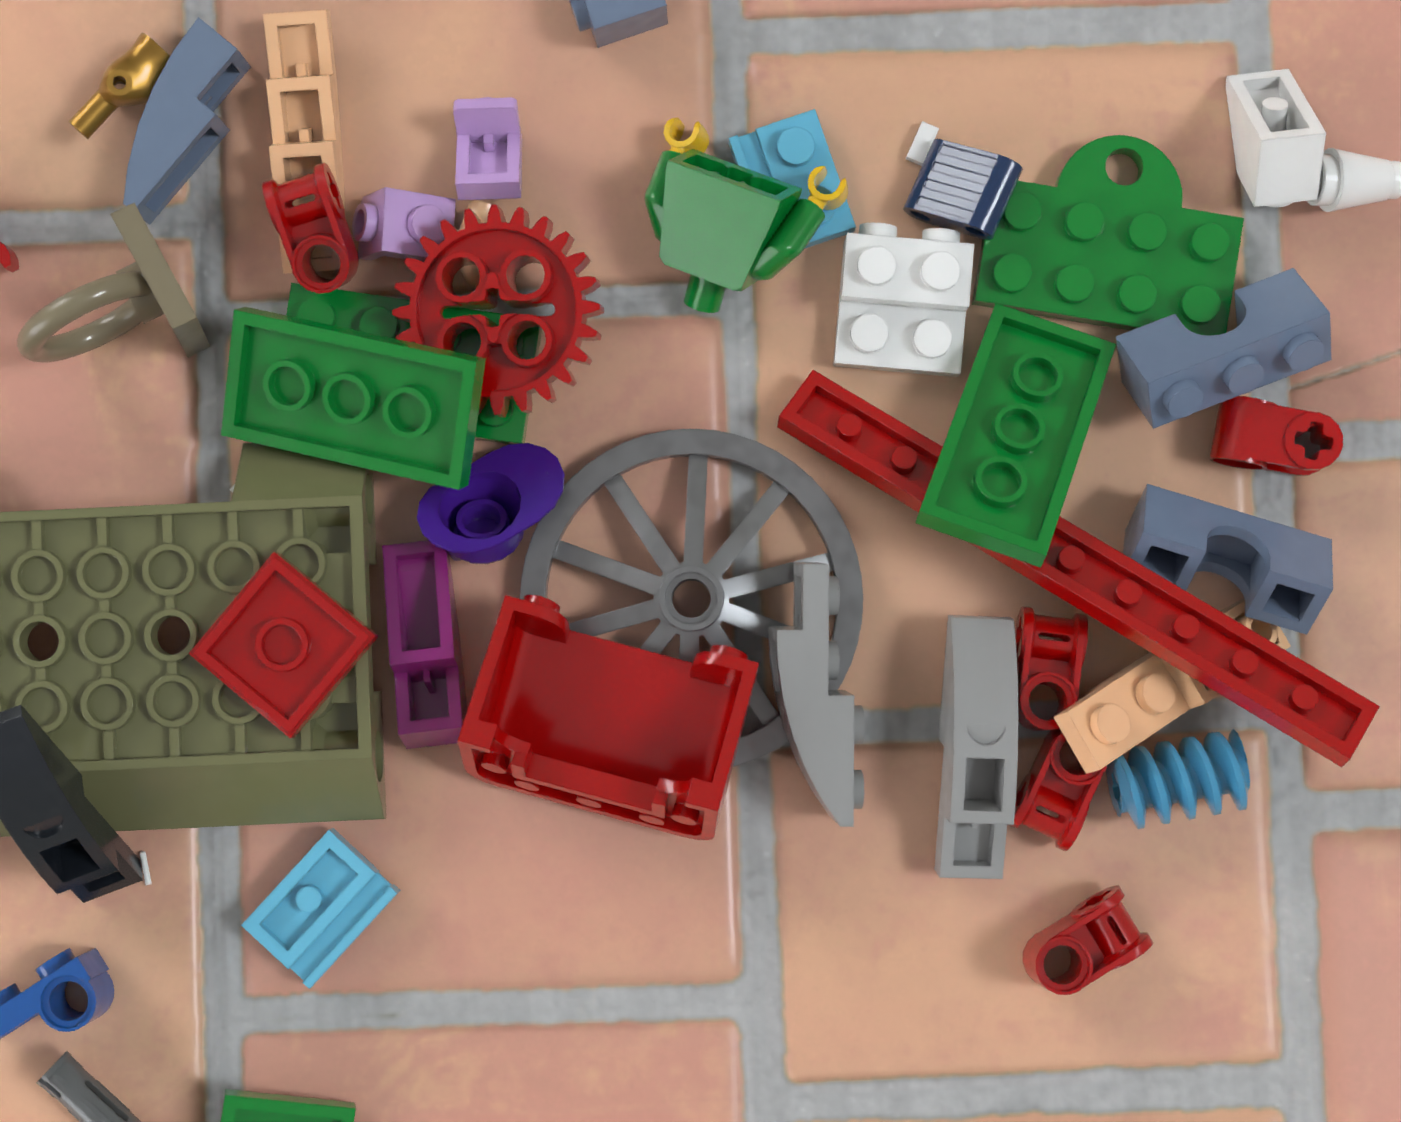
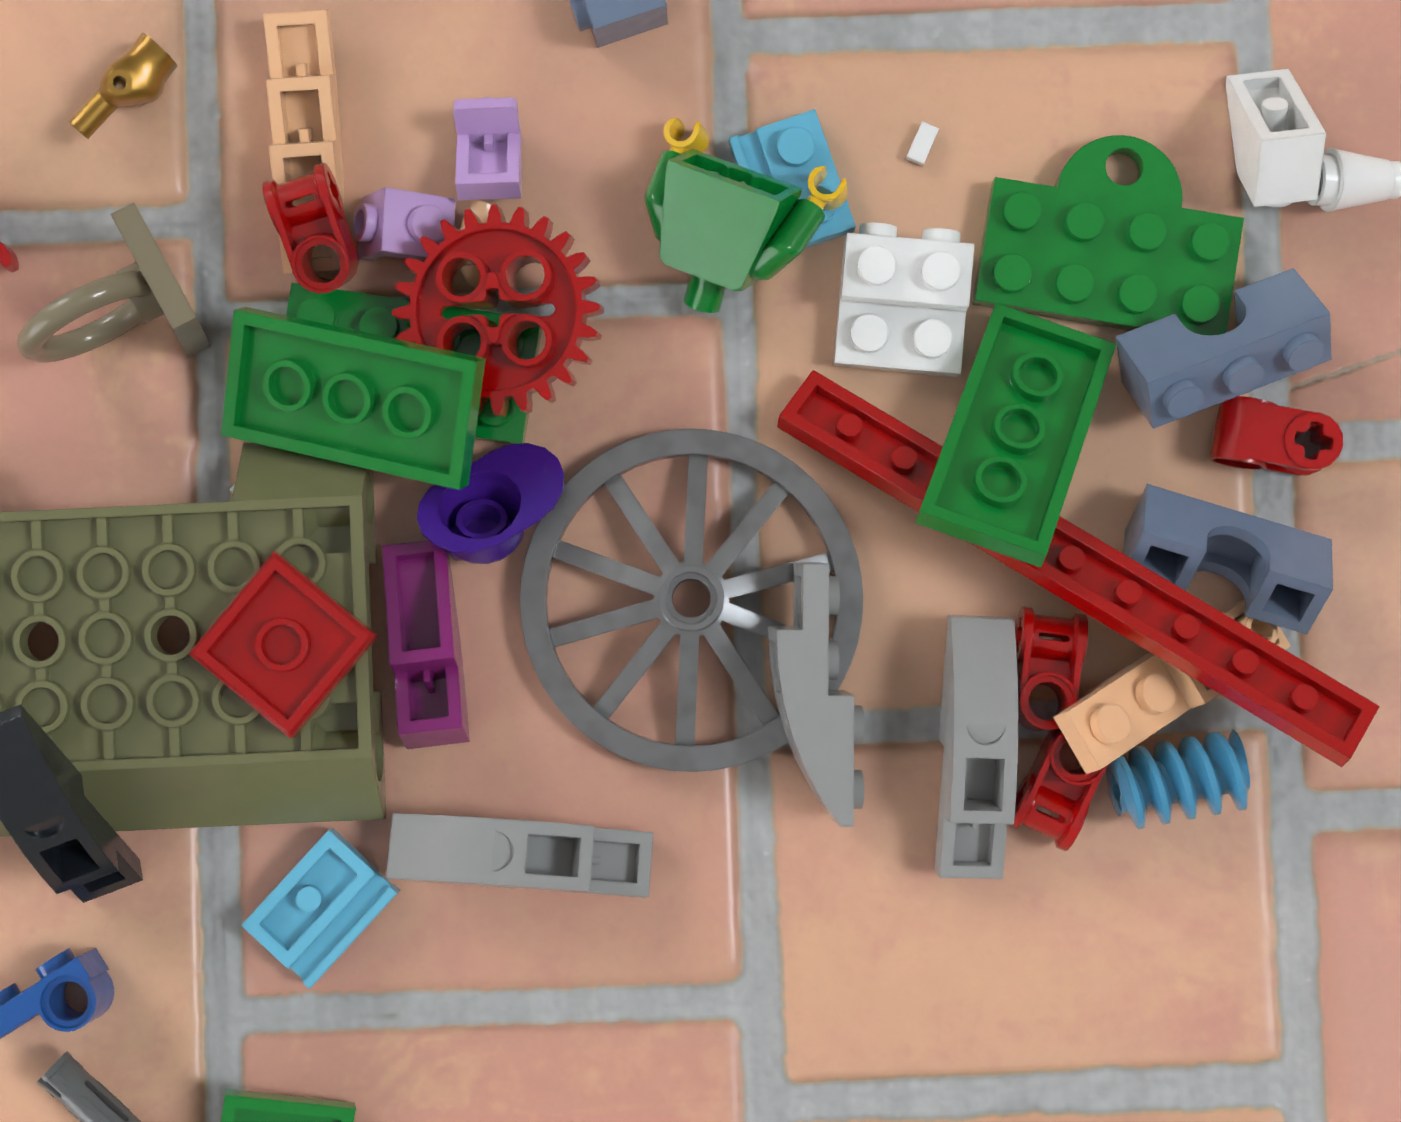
(145, 868): white piece -> none
(180, 119): sand blue slope -> none
(519, 854): none -> light grey slope
(606, 722): red windscreen -> none
(963, 189): piece -> none
(1098, 940): red piece -> none

